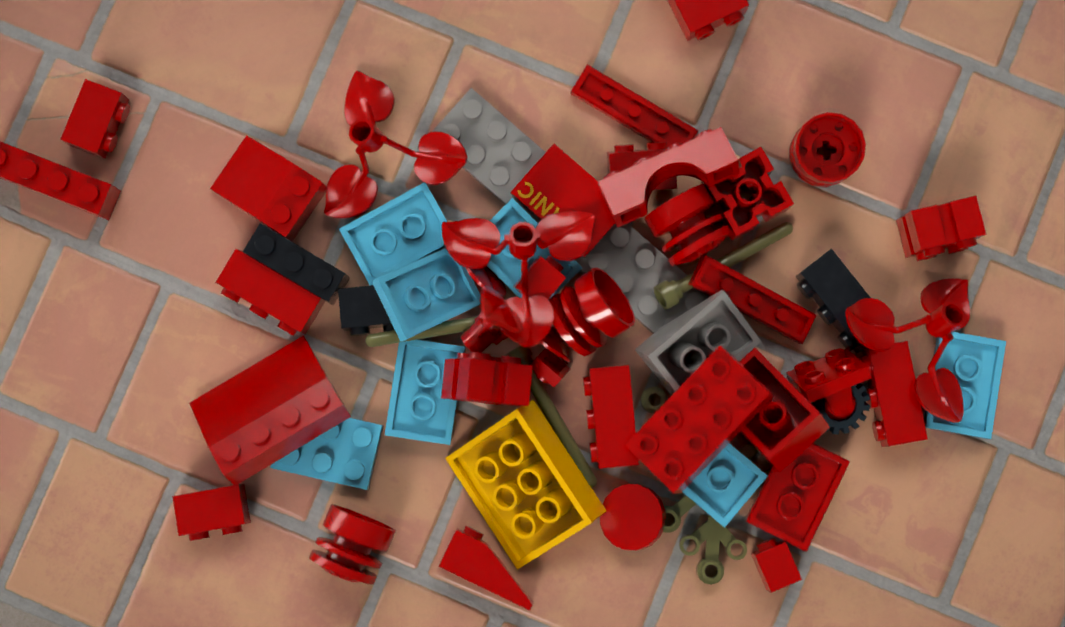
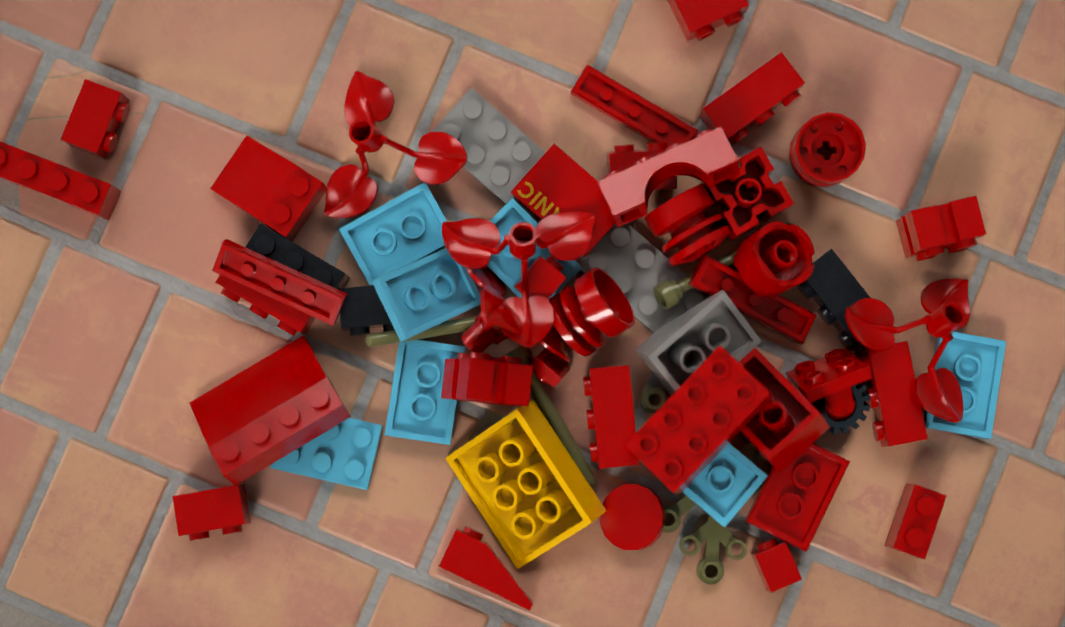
(279, 282): none -> red tile
(352, 545): red wheel -> none
(754, 99): none -> red brick
(775, 258): none -> red brick
(915, 520): none -> red brick

